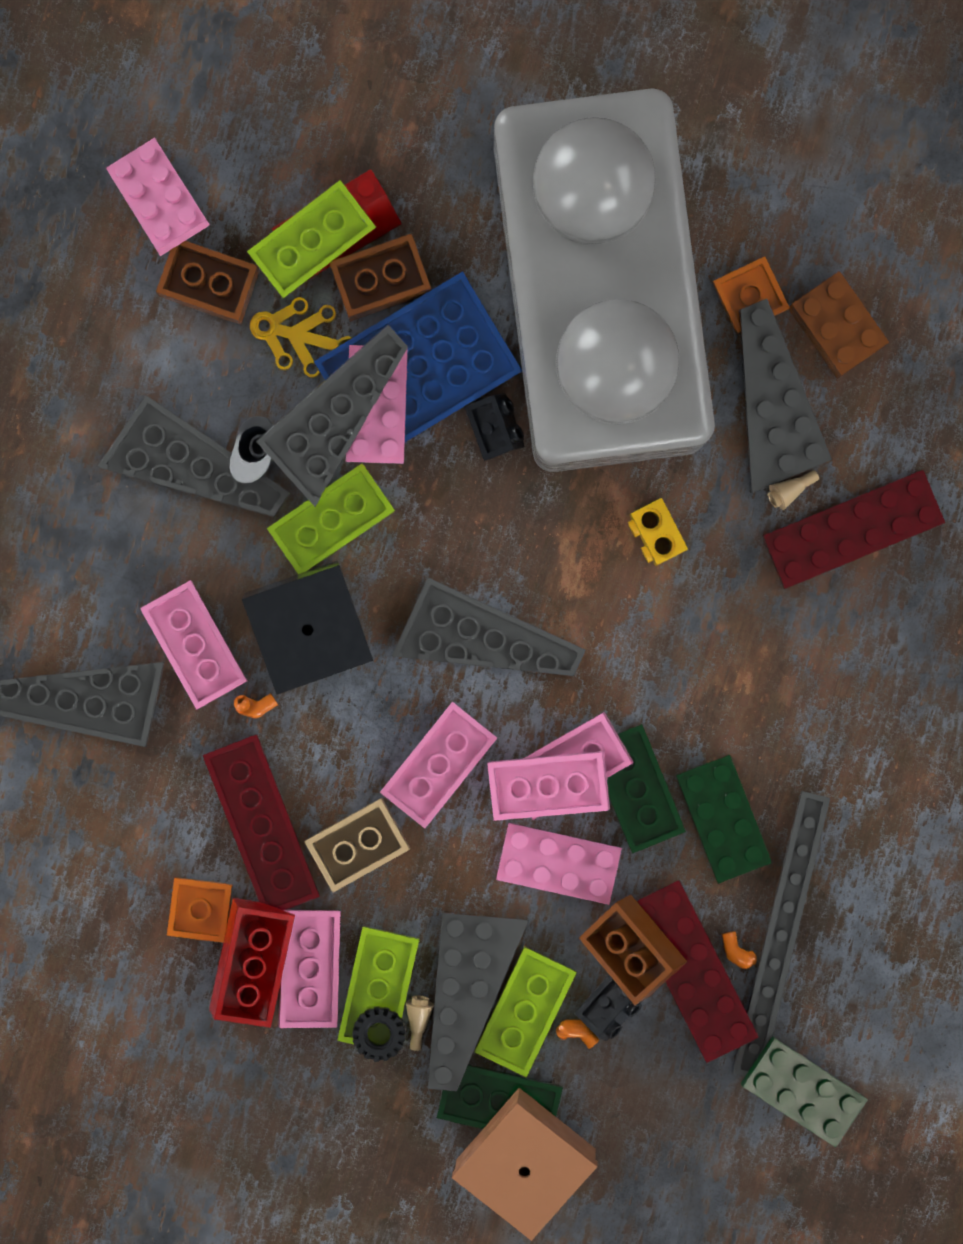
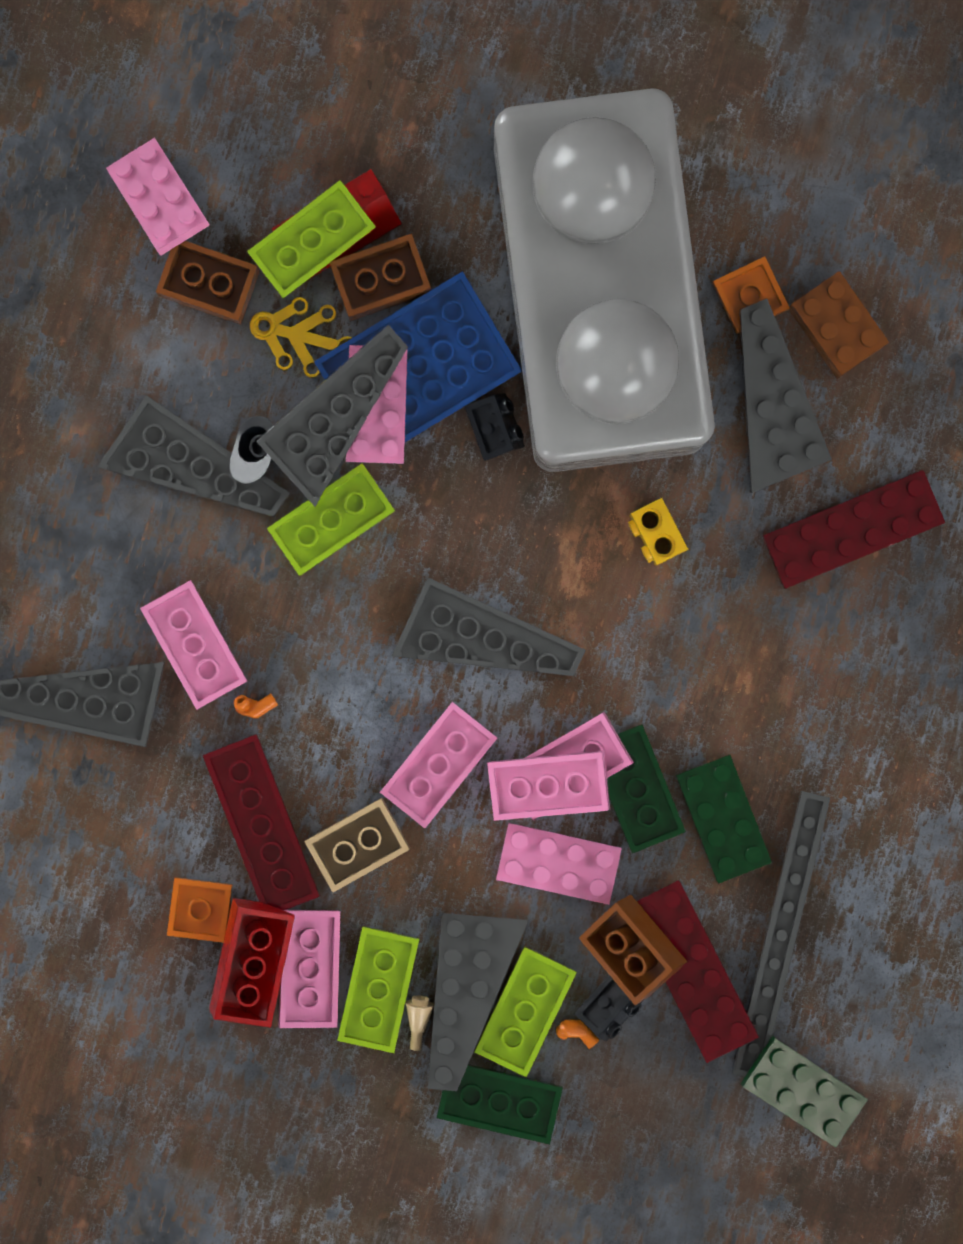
(307, 627): black container -> none
(374, 1051): black tyre -> none
(525, 1164): nougat container -> none
(735, 954): orange arm -> none
(785, 492): tan cone -> none

